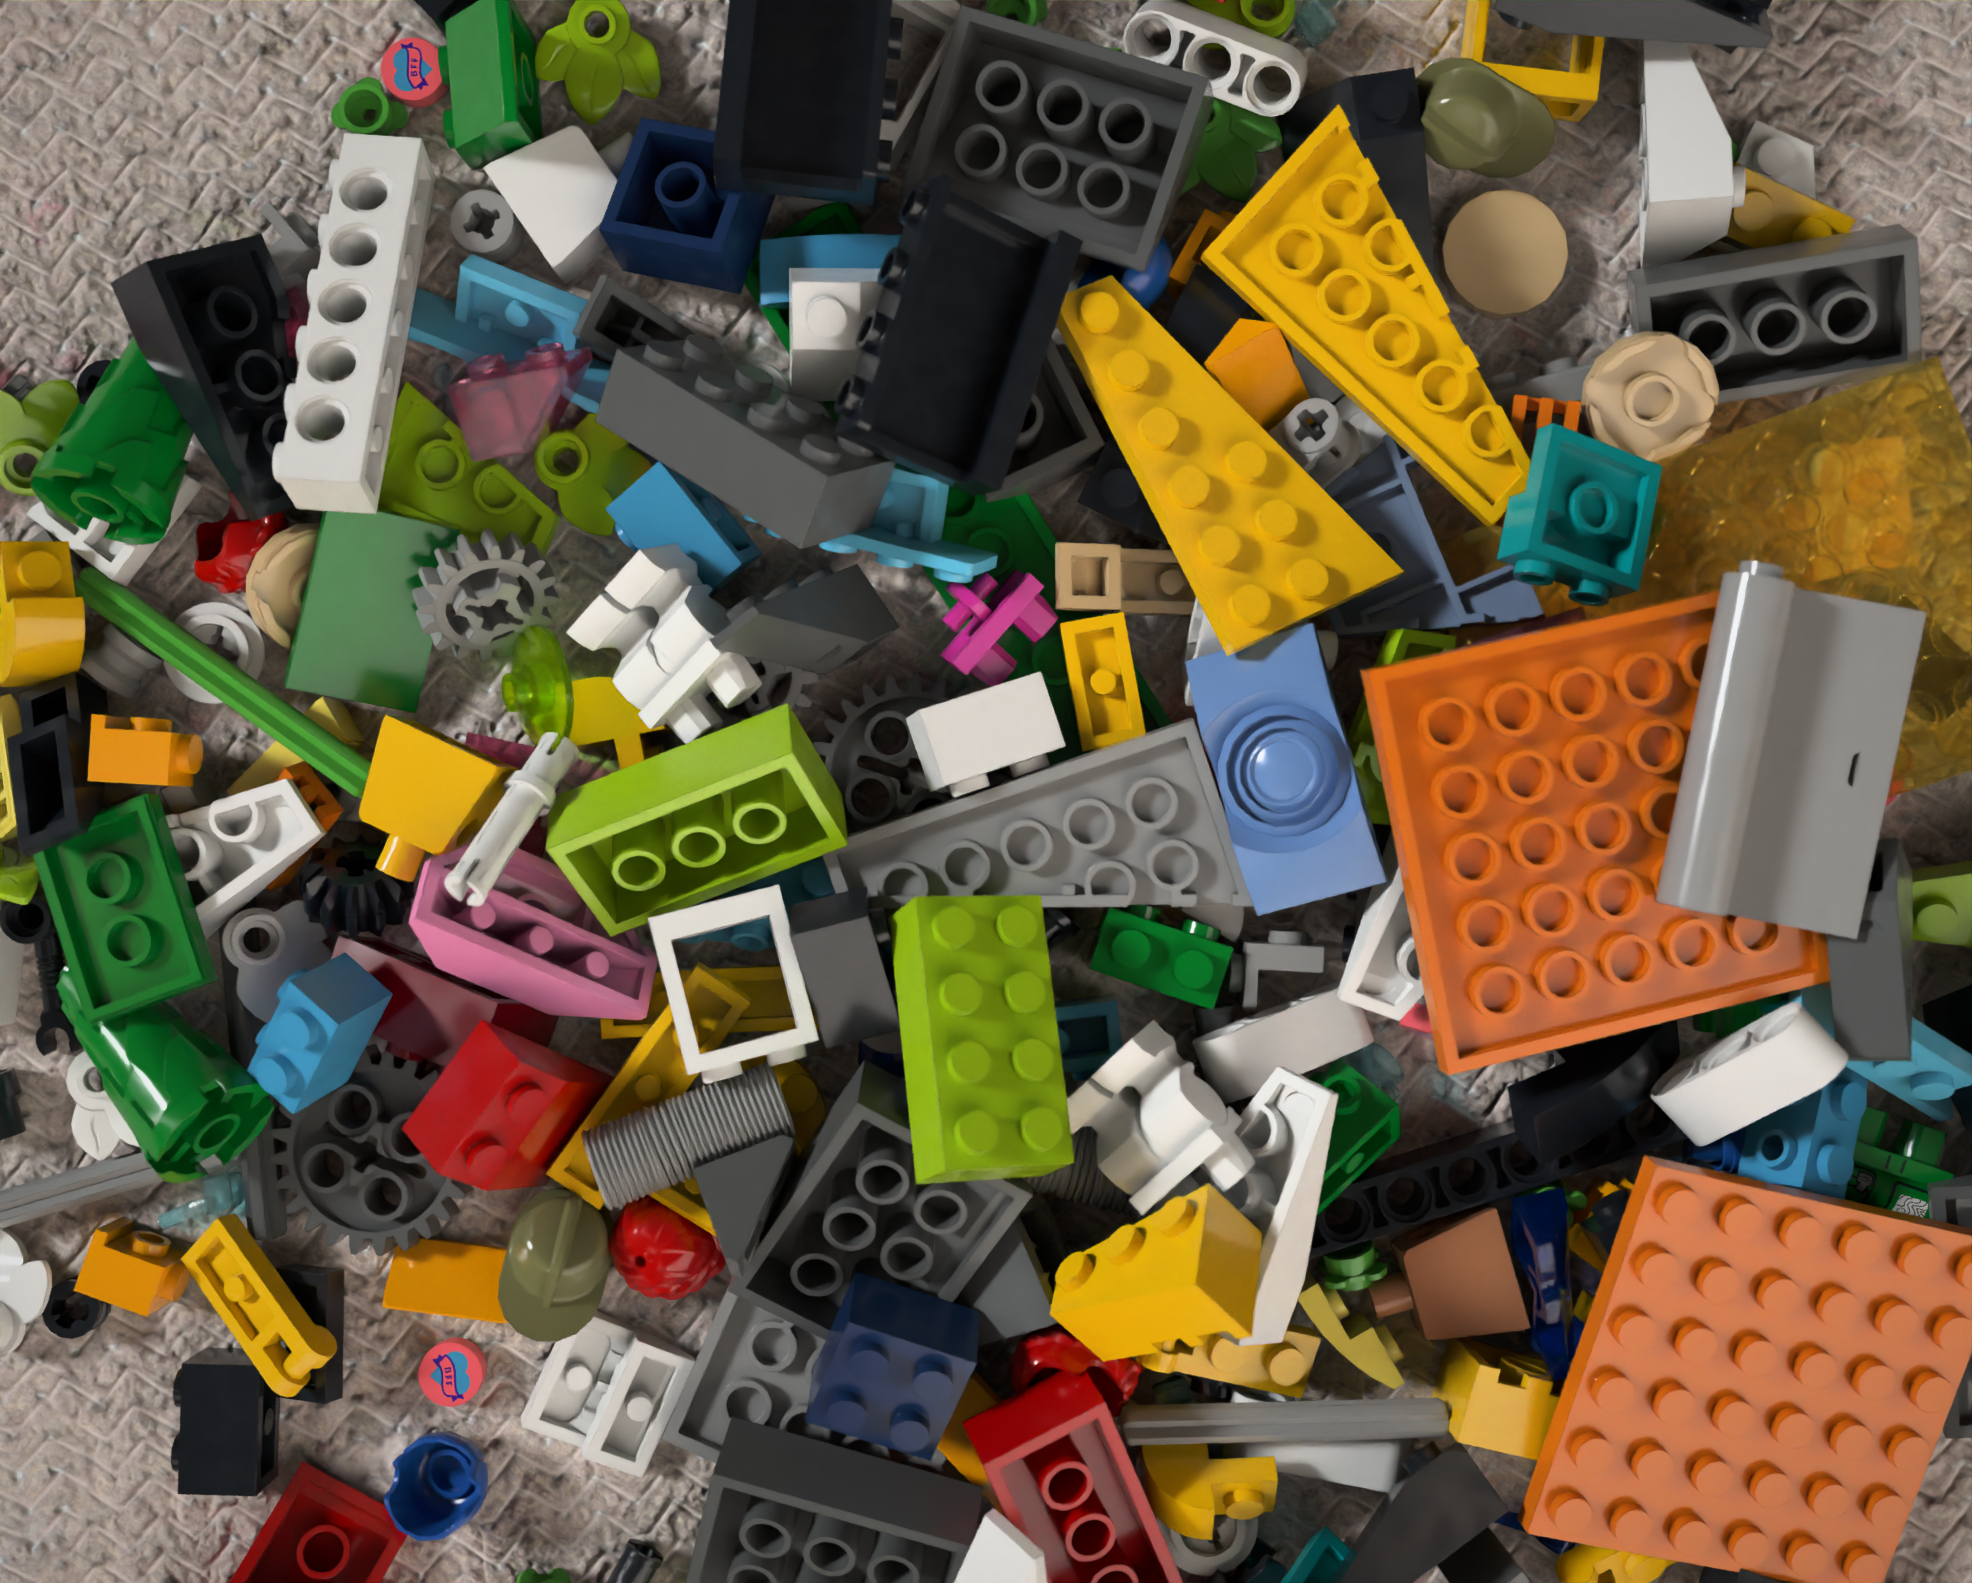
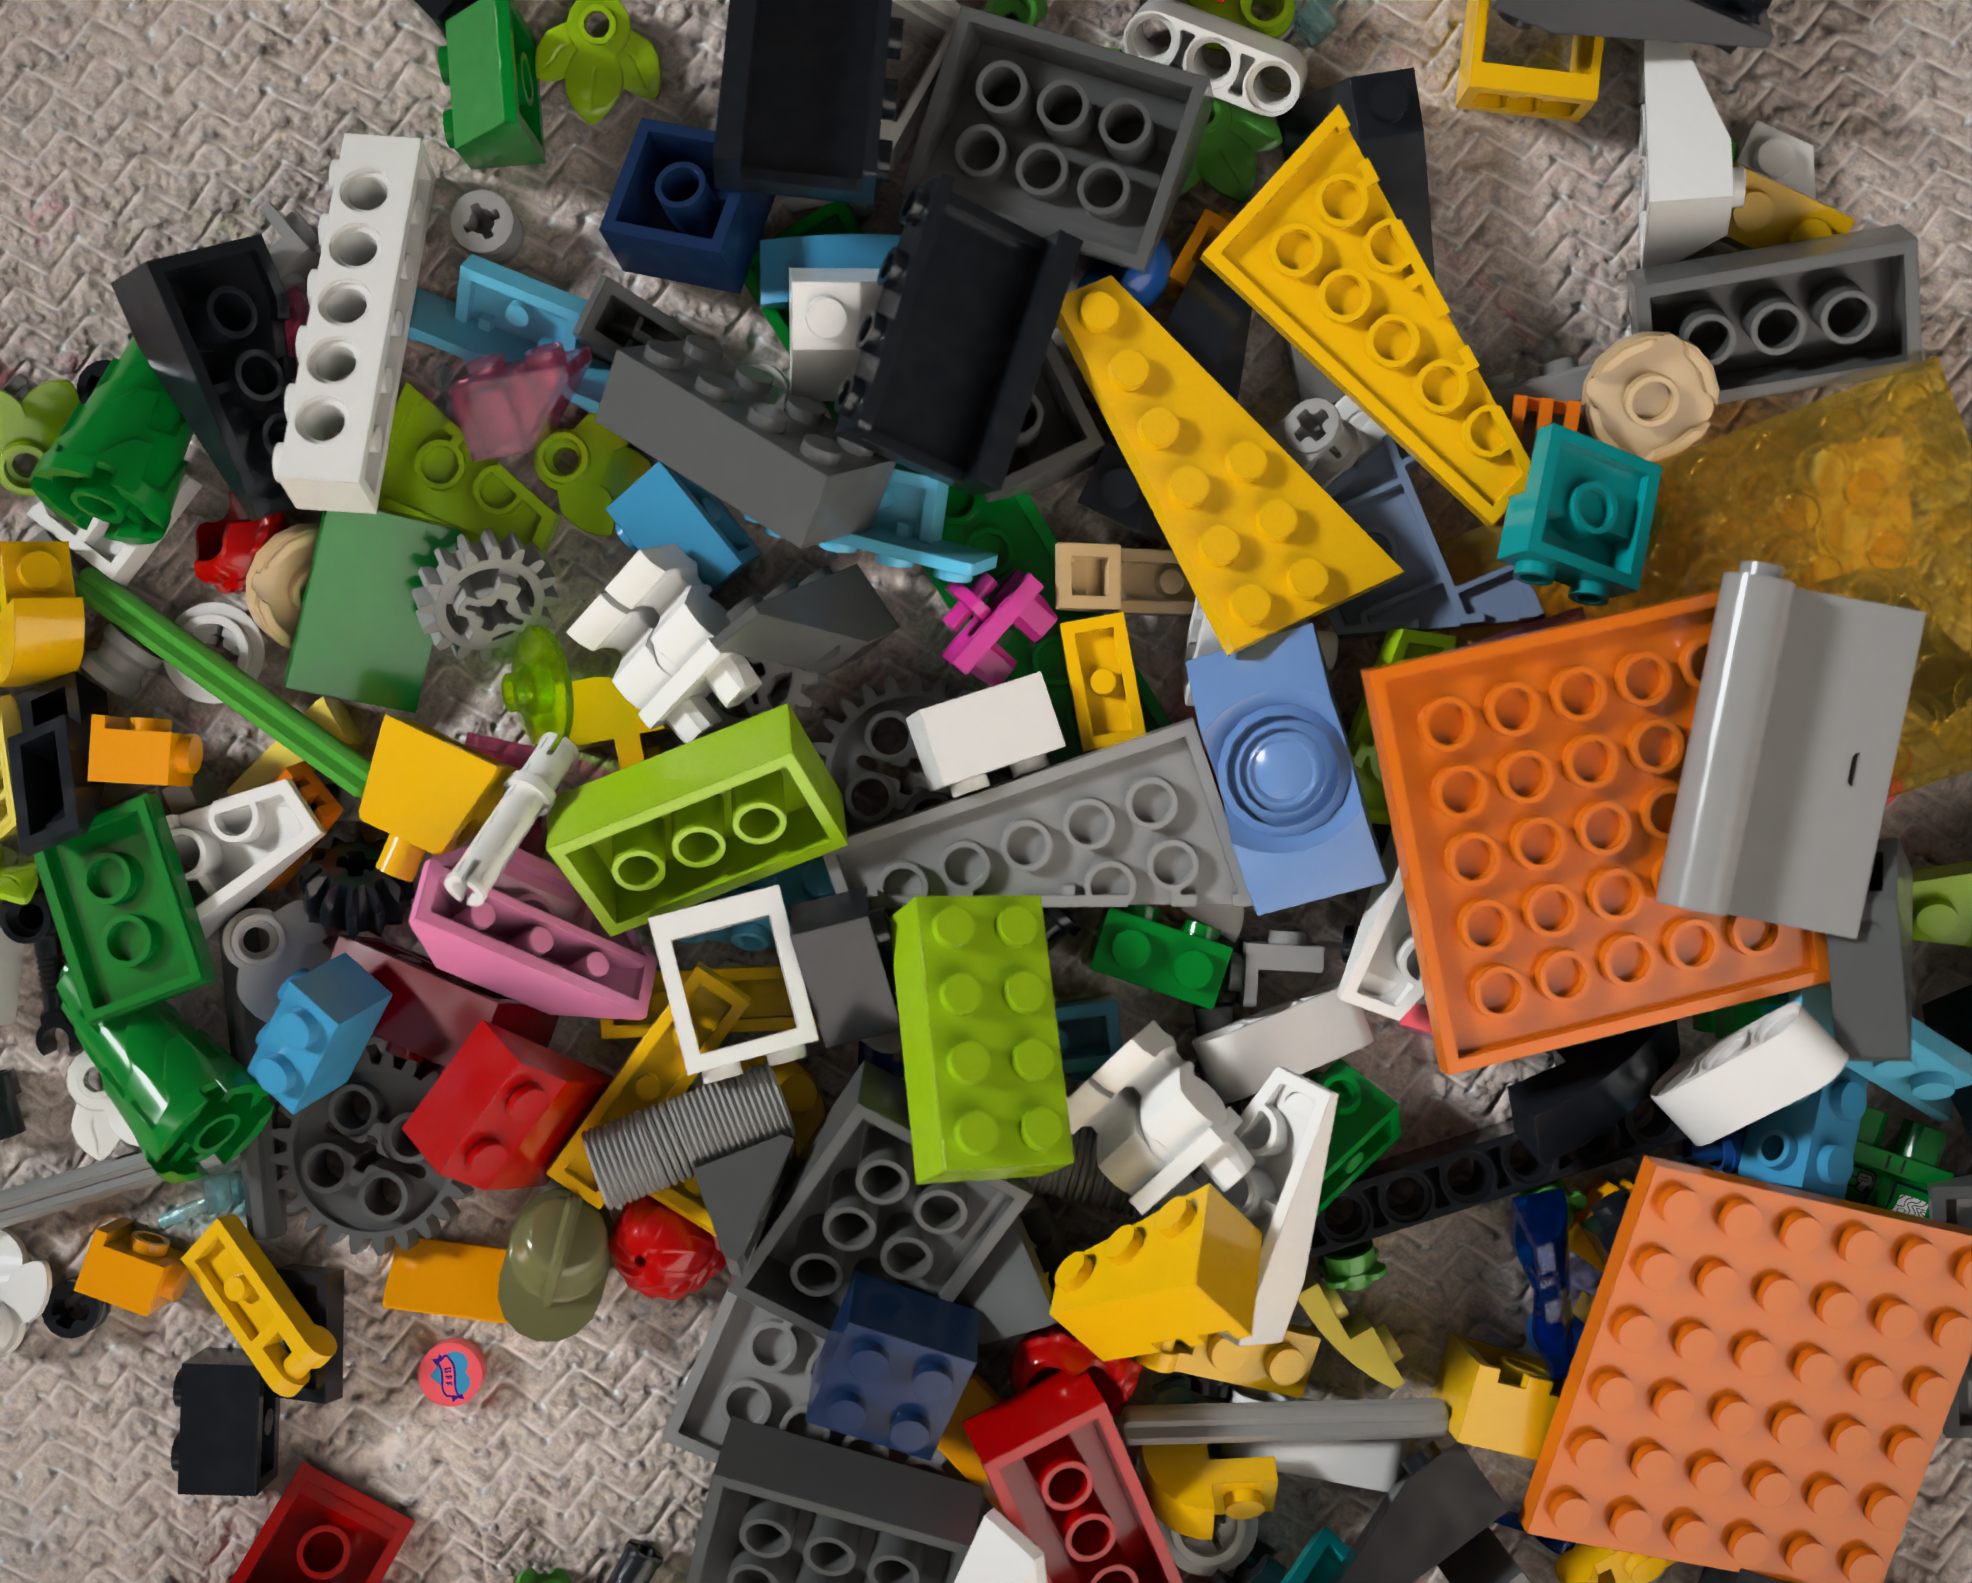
(365, 97): bright green plate -> none
(413, 72): coral tile -> none
(437, 1486): blue hair -> none
(562, 194): white torso -> none
(609, 1392): white slope -> none
(1258, 371): light orange slope -> none
(1378, 1067): clear light blue plate -> none
(1453, 1278): nougat torso -> none
(1482, 120): olive piece -> none
(1503, 254): tan tile -> none

